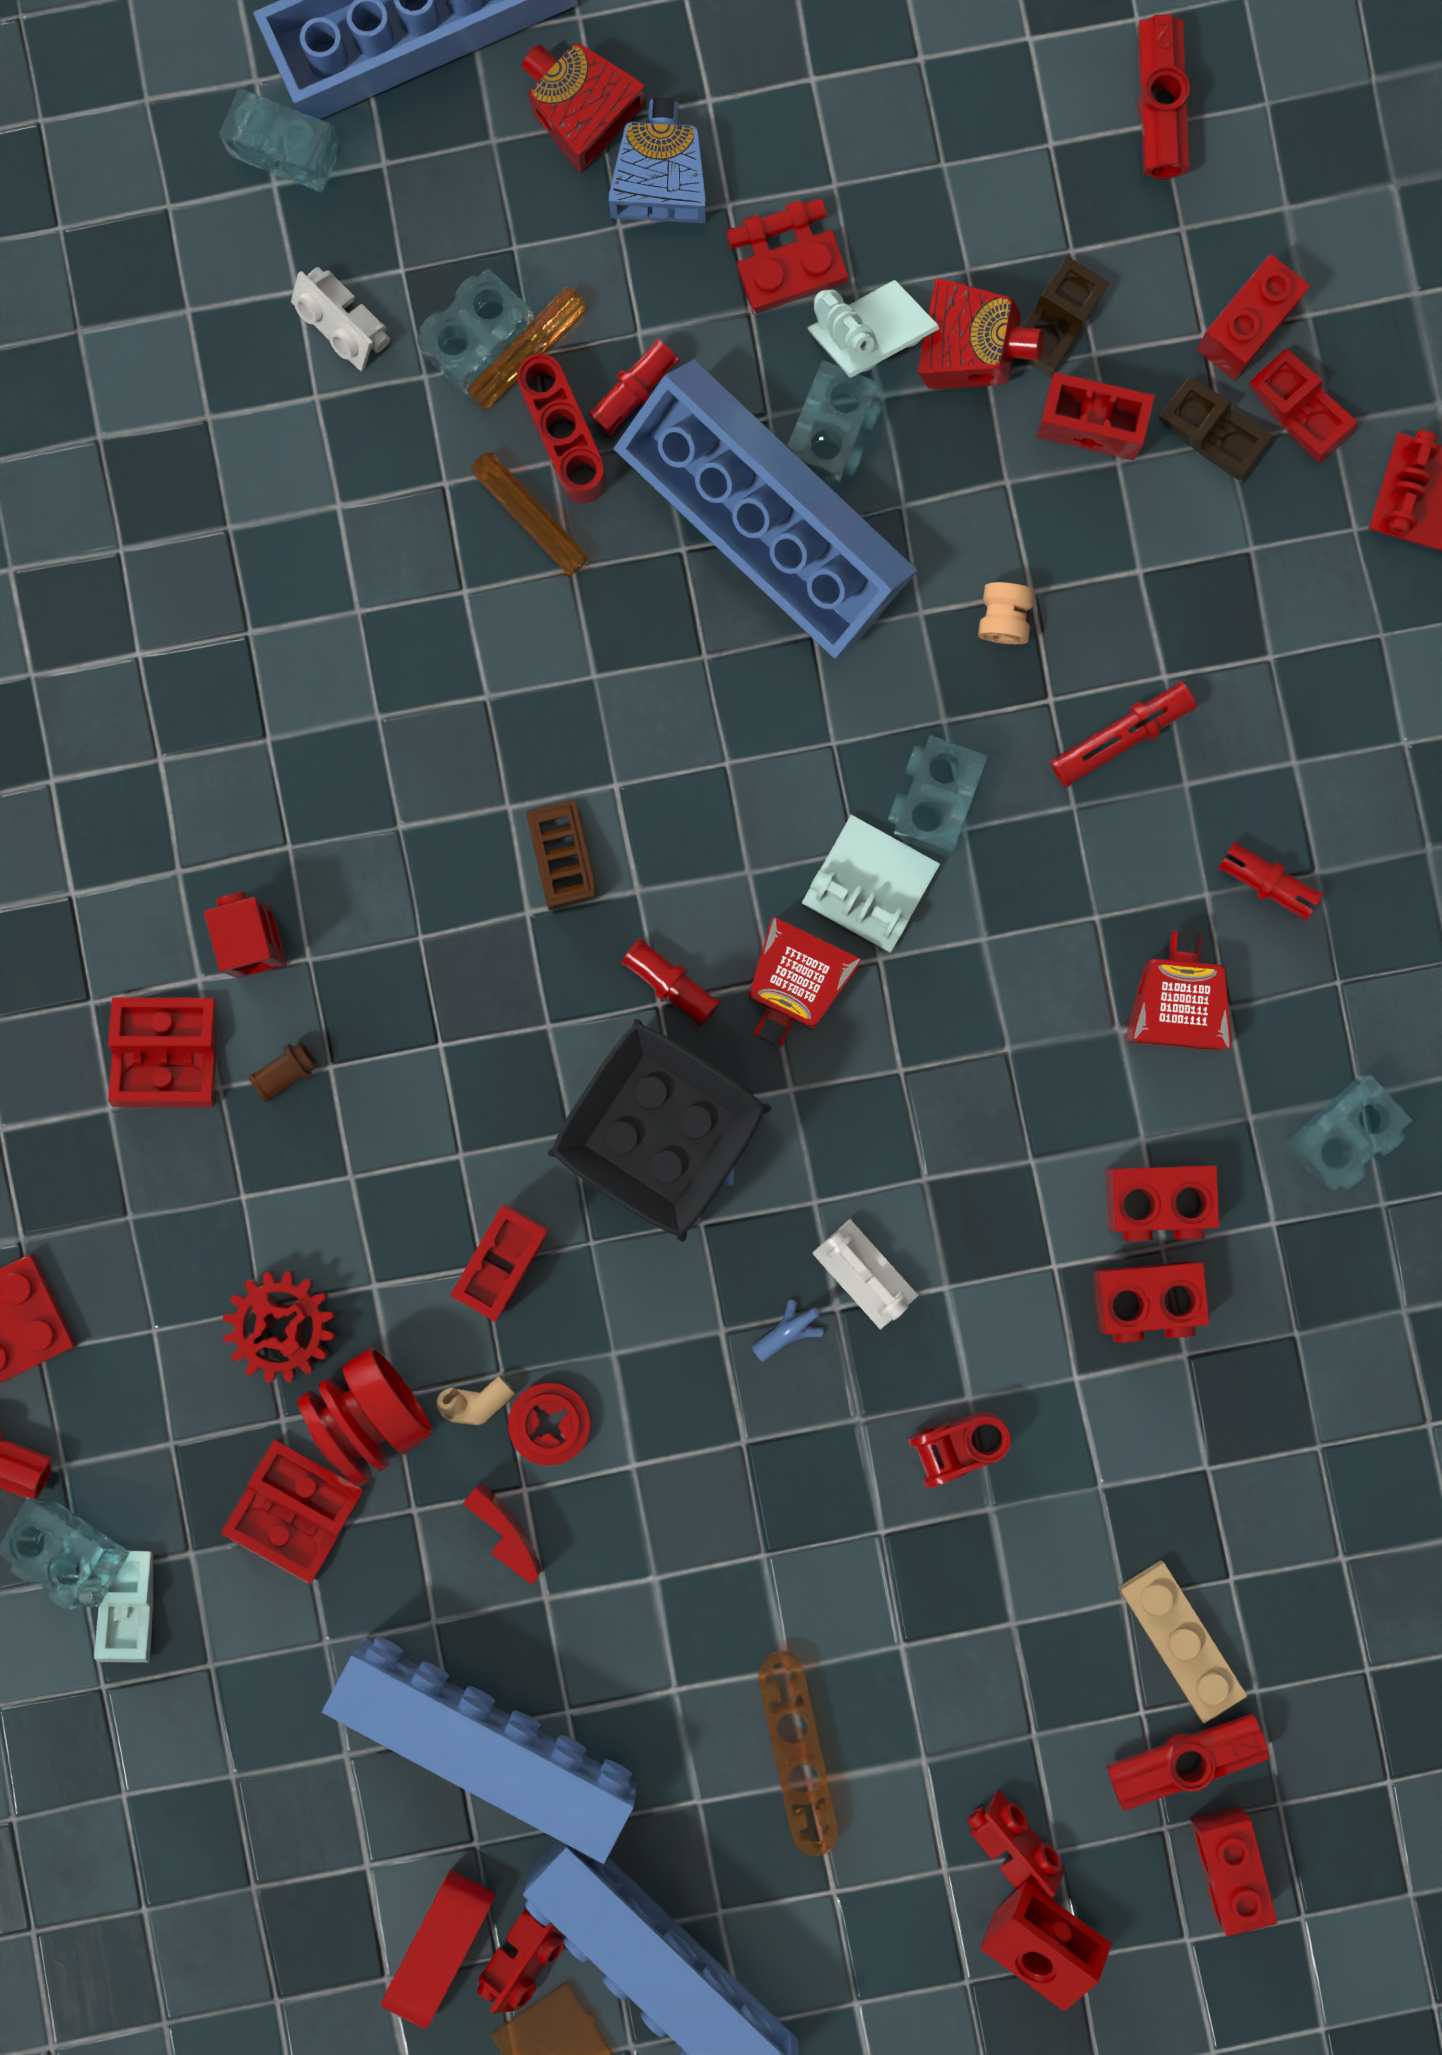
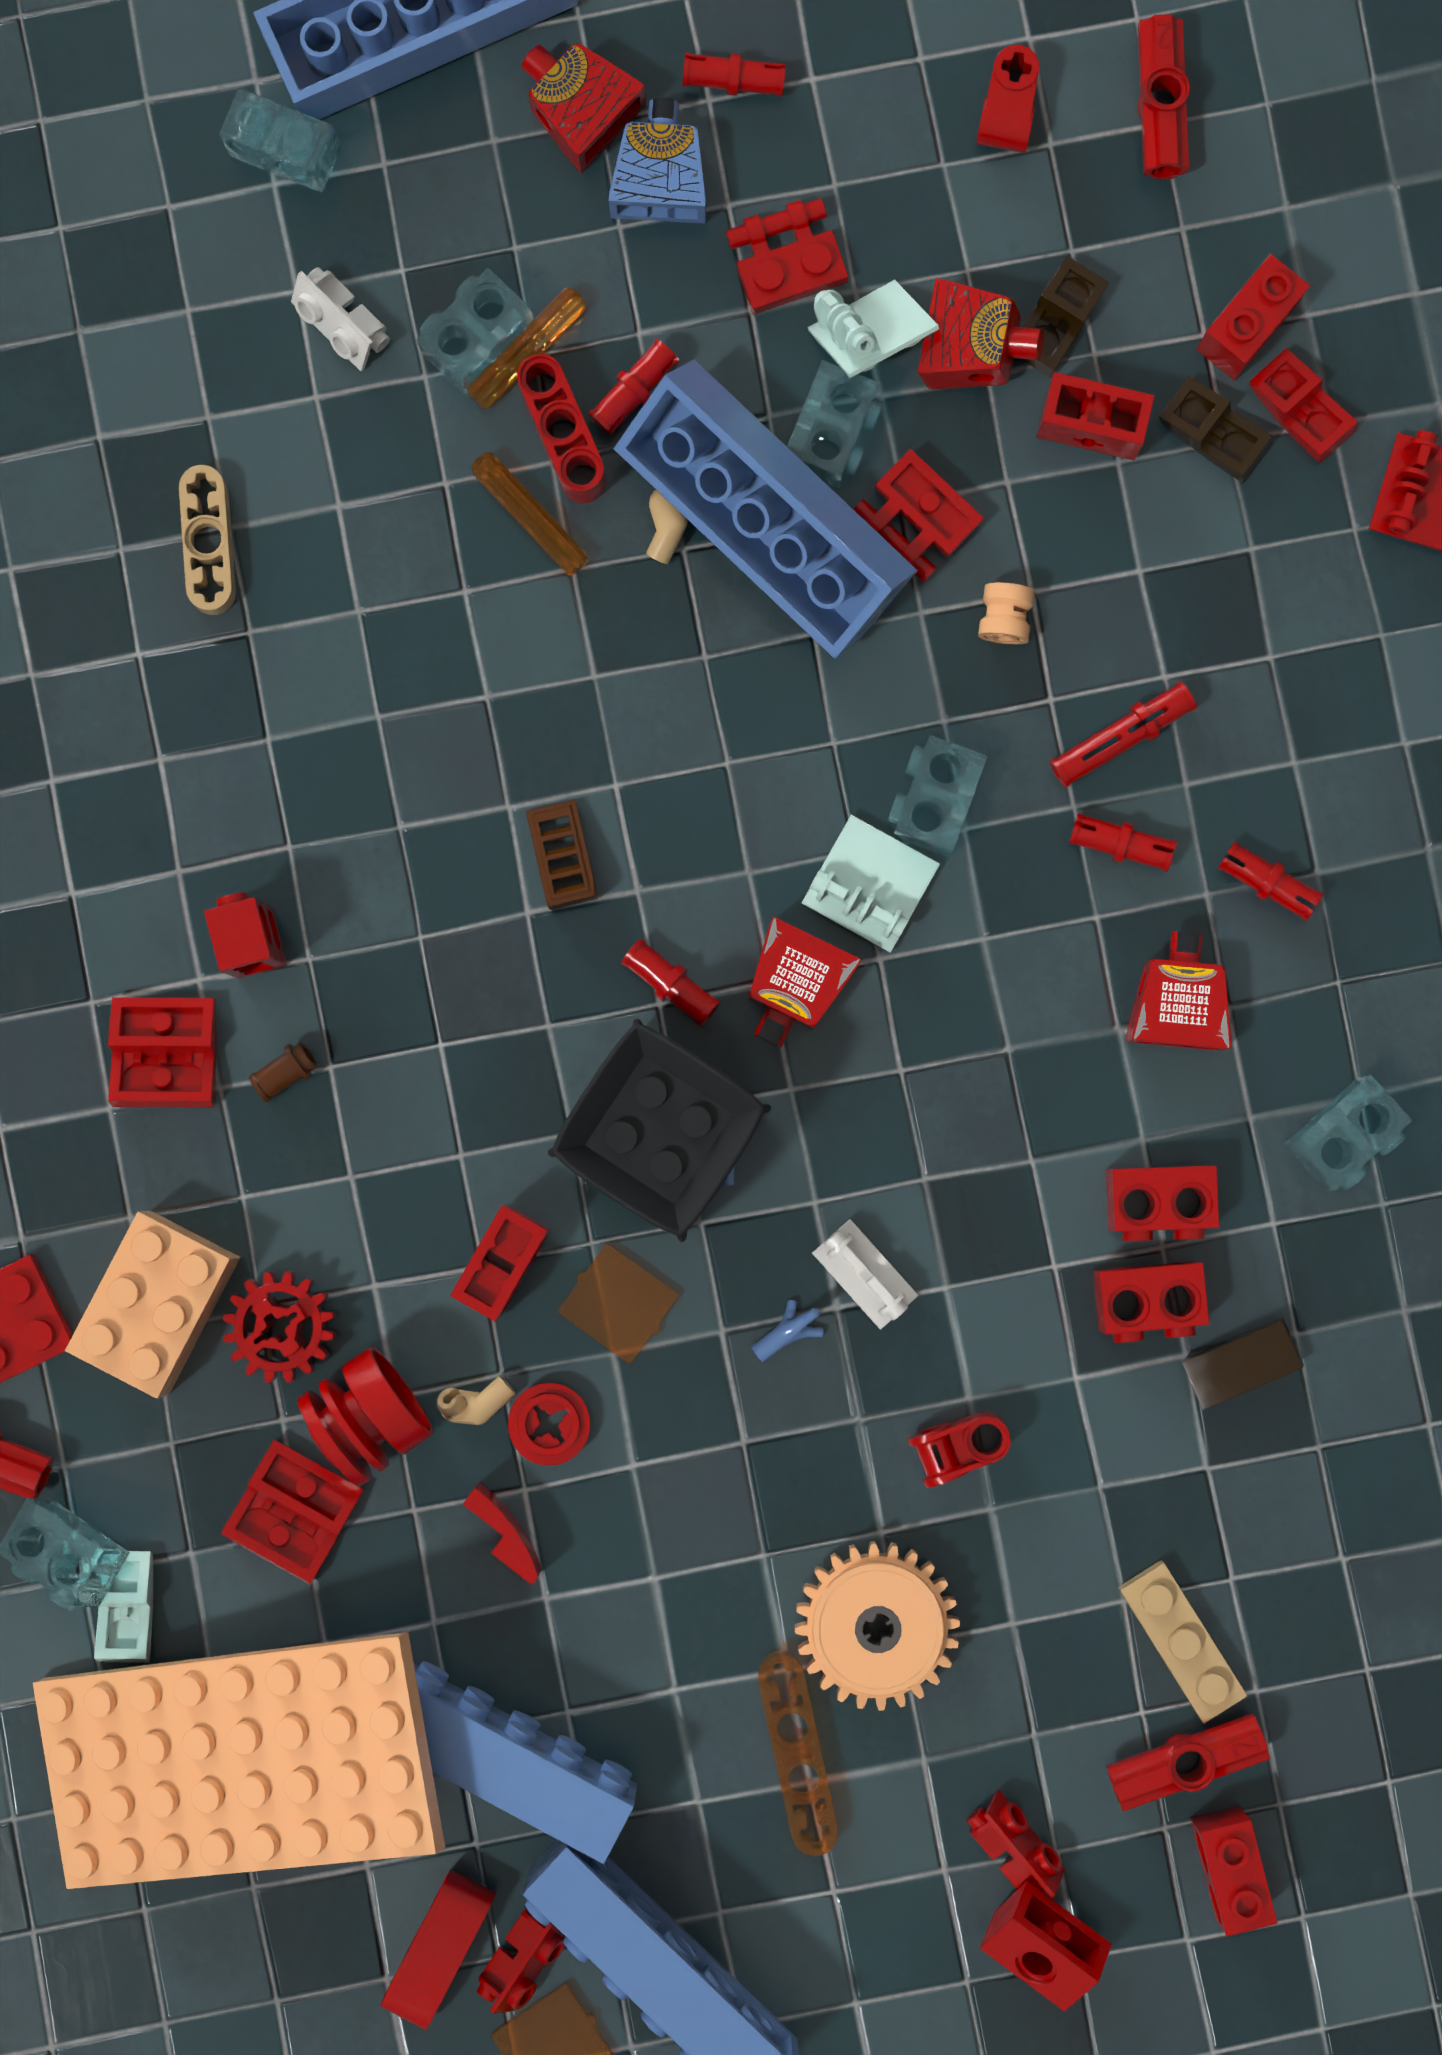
(152, 1304): none -> light nougat brick
(217, 502): none -> tan beam
(240, 1763): none -> light nougat plate
(618, 1303): none -> clear orange piece
(669, 528): none -> tan arm
(733, 74): none -> red pin
(896, 1657): none -> light nougat gear
(927, 505): none -> red plate
(1009, 104): none -> red piece
(1123, 842): none -> red pin
(1243, 1363): none -> dark brown slope

